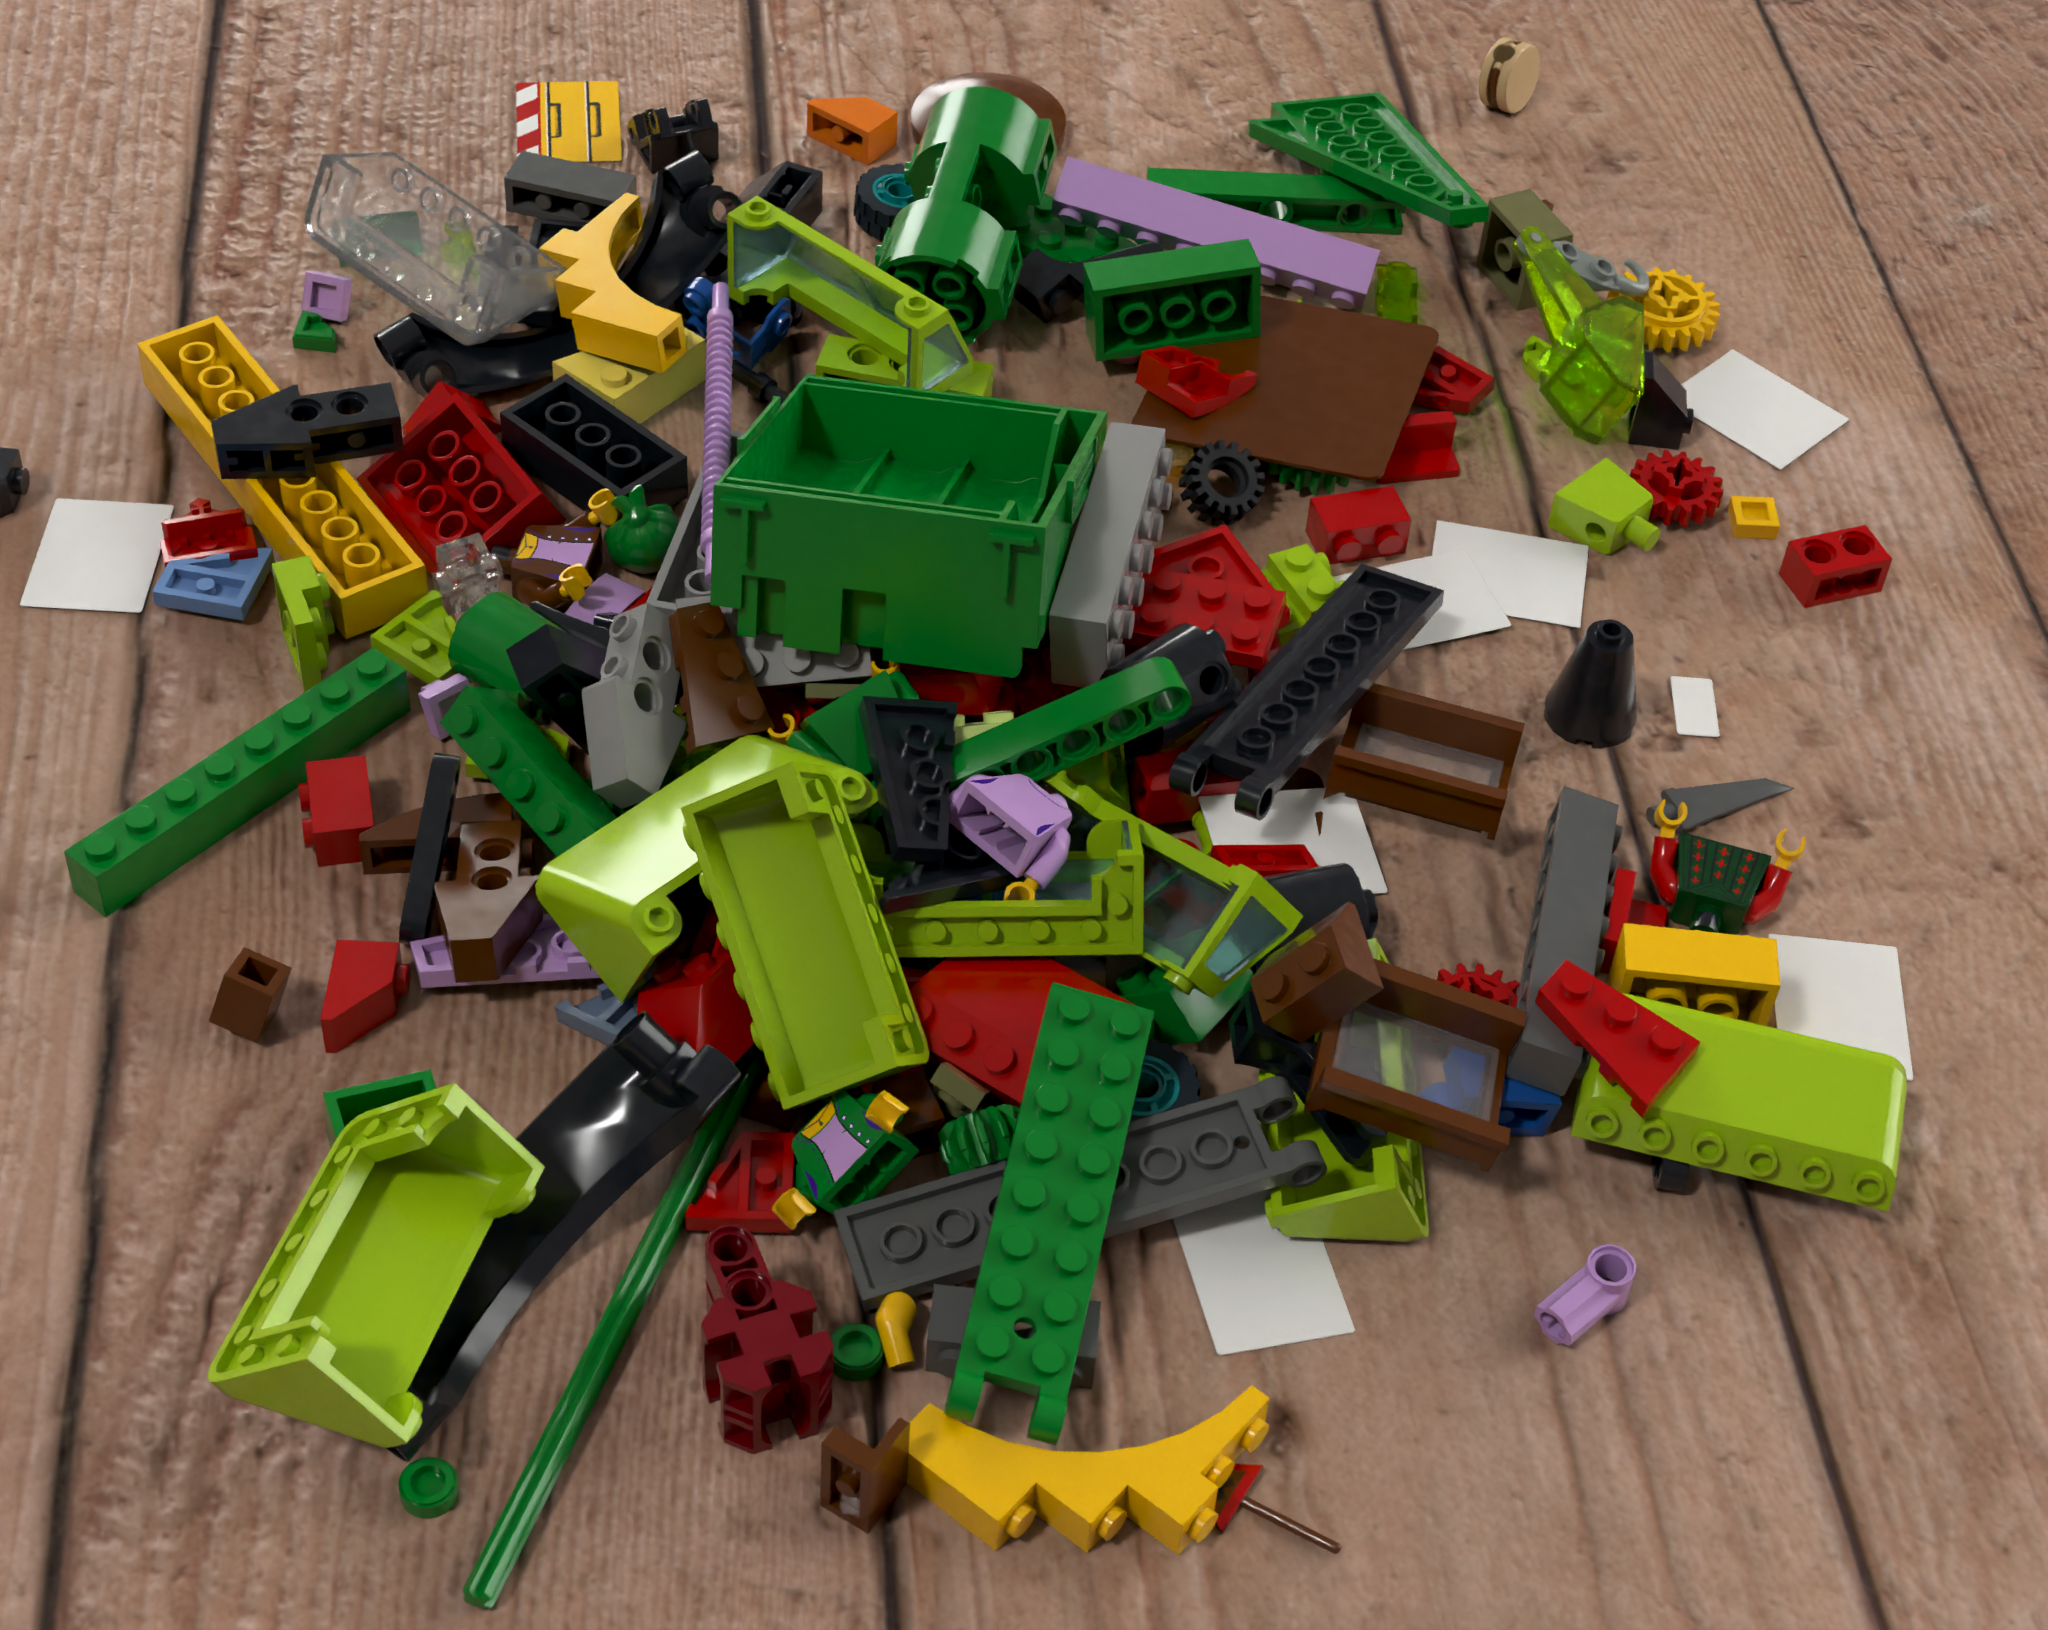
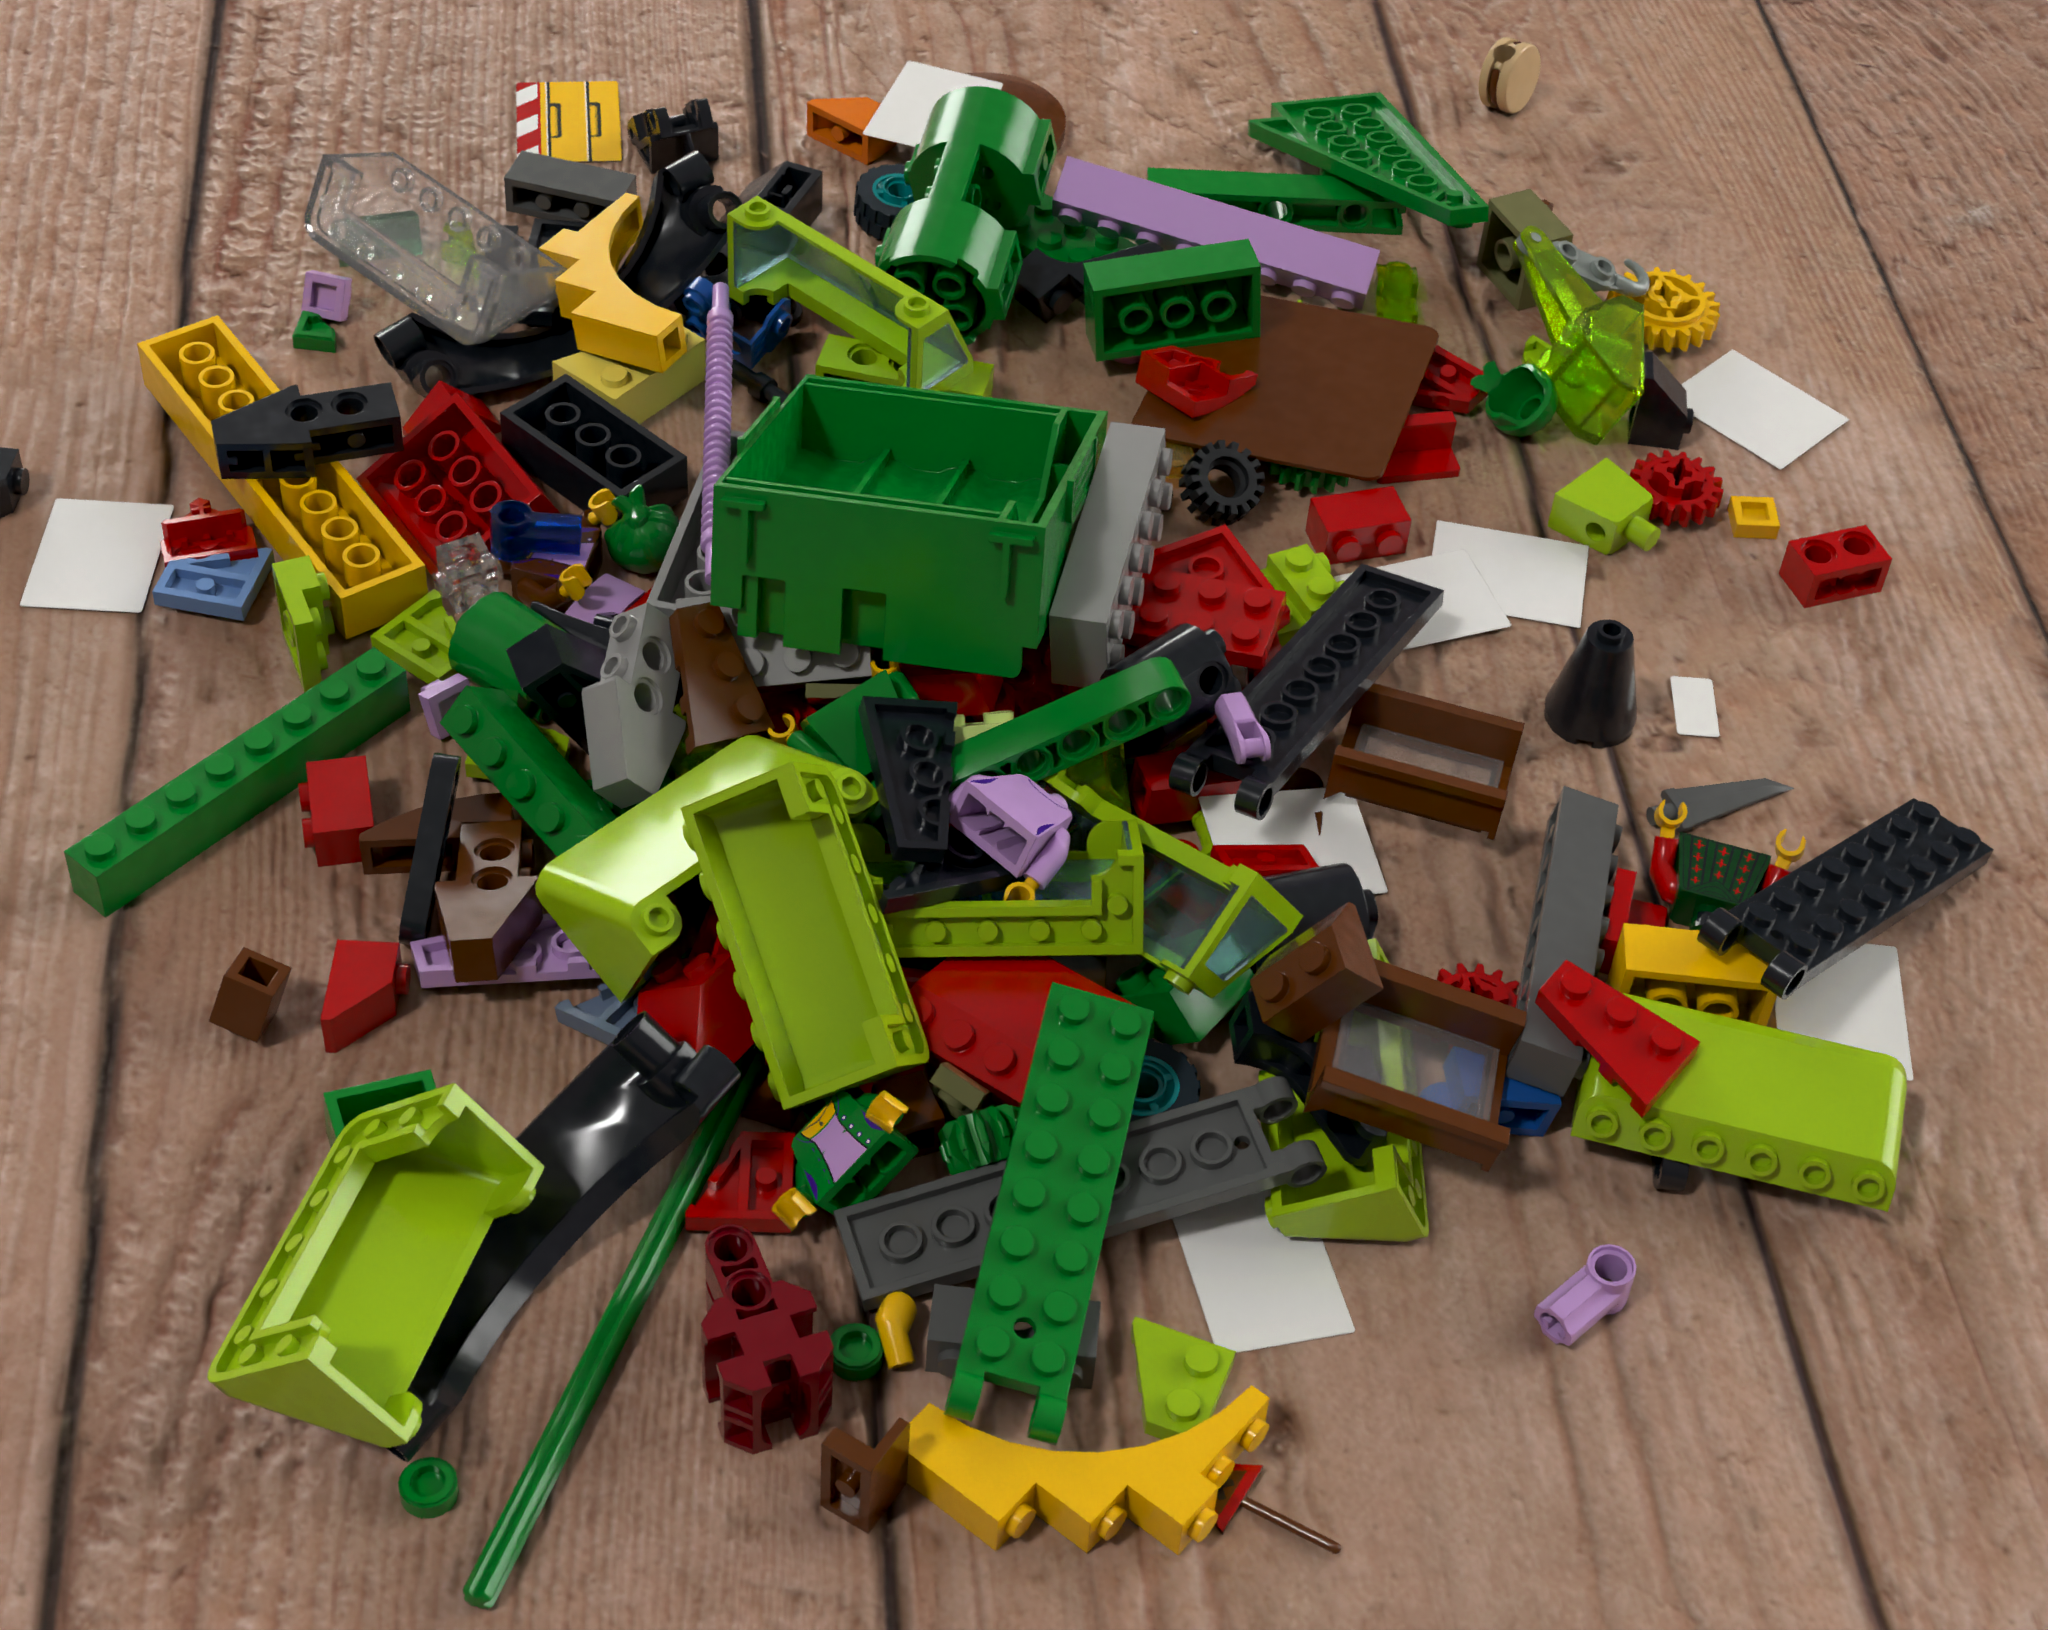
(519, 531): none -> clear blue piece
(911, 98): none -> white sticker
(1177, 1377): none -> lime wing
(1242, 728): none -> lavender bar
(1519, 399): none -> green hat
(1847, 895): none -> black hinge

